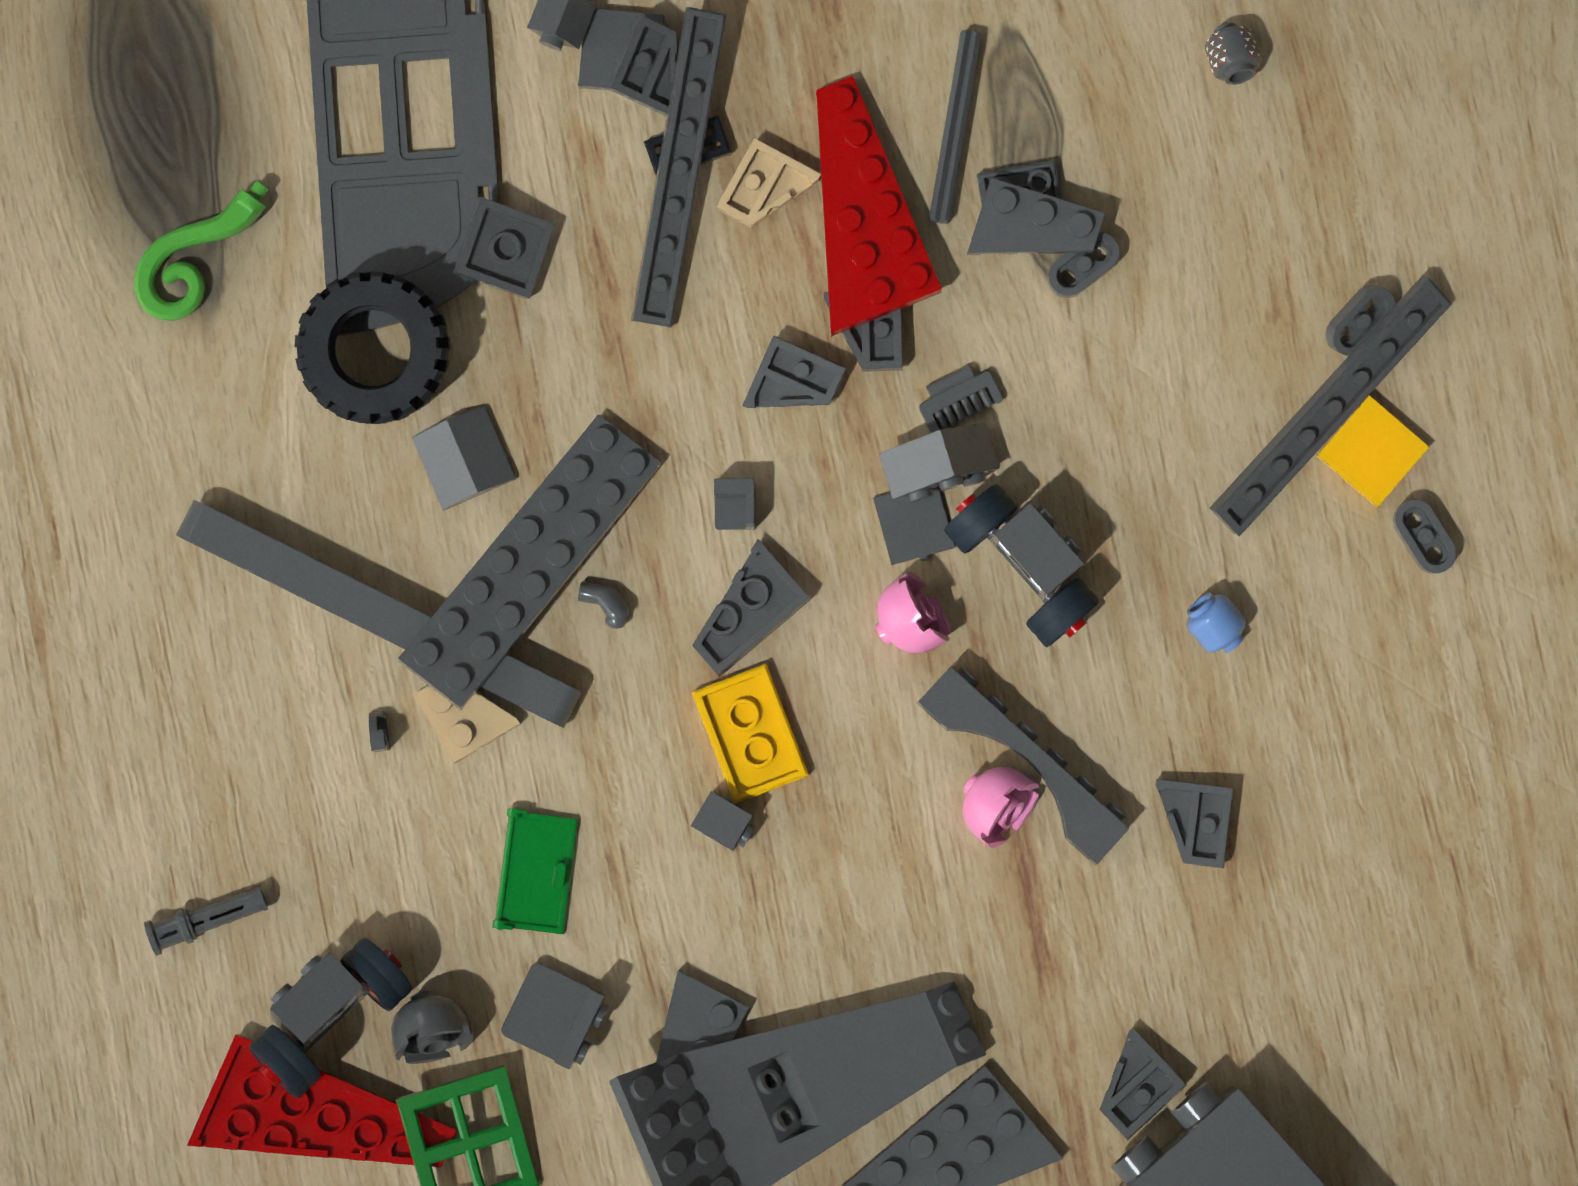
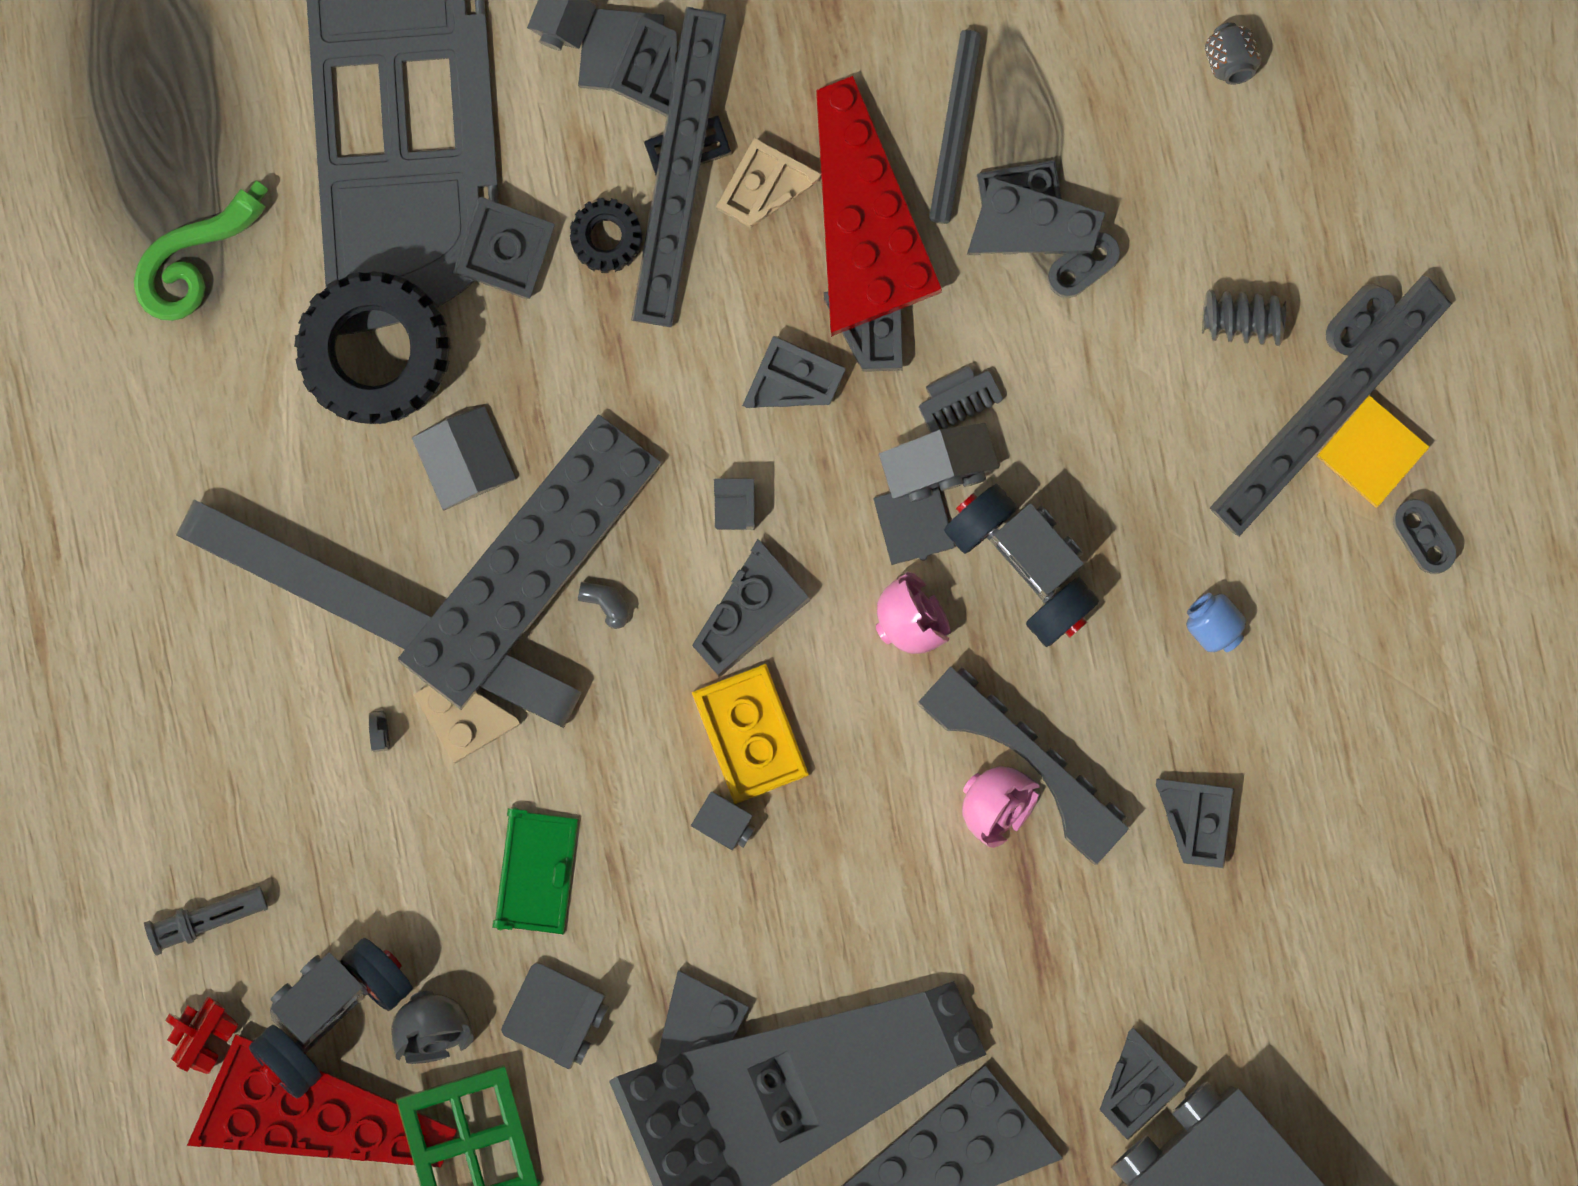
(209, 1020): none -> red hips
(606, 211): none -> black tyre
(1244, 317): none -> dark grey piece

